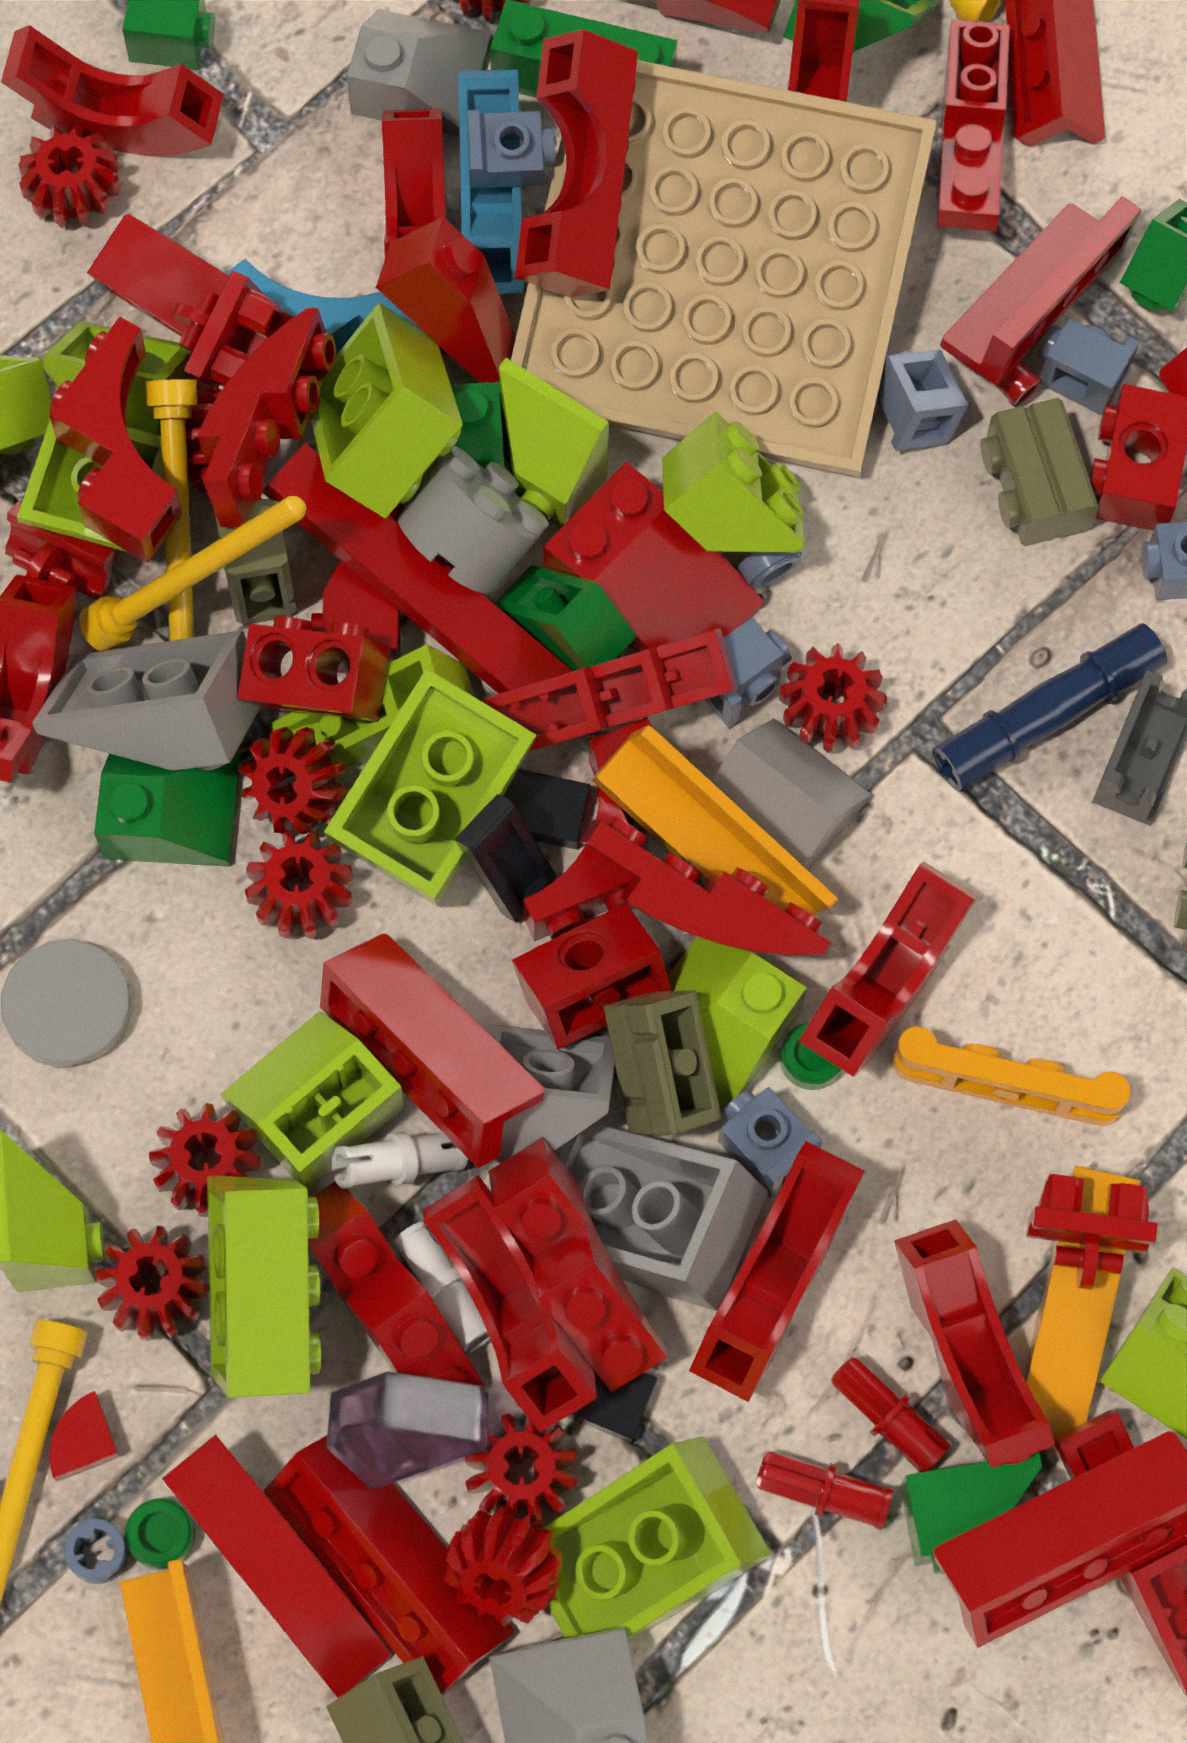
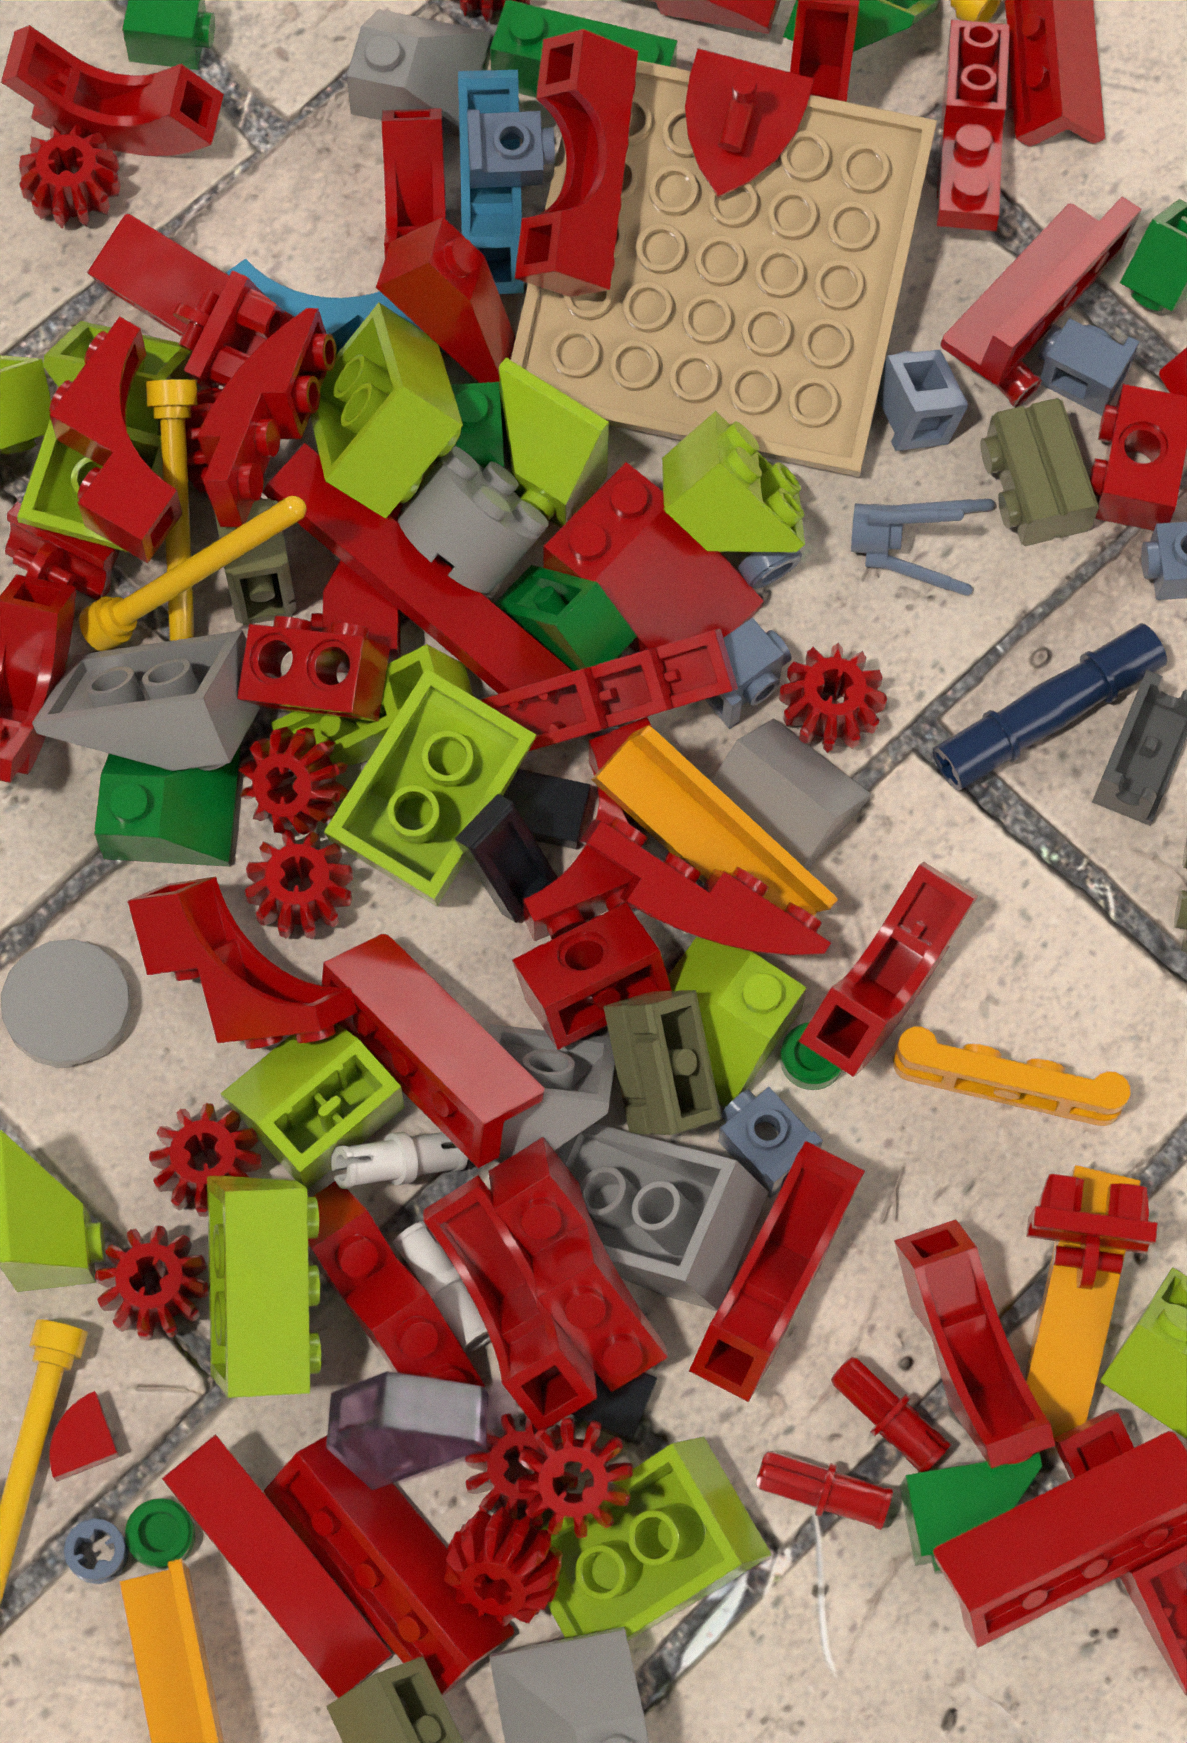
(248, 997): none -> red arch
(595, 1488): none -> red gear
(741, 117): none -> red shield
(880, 528): none -> sand blue plant

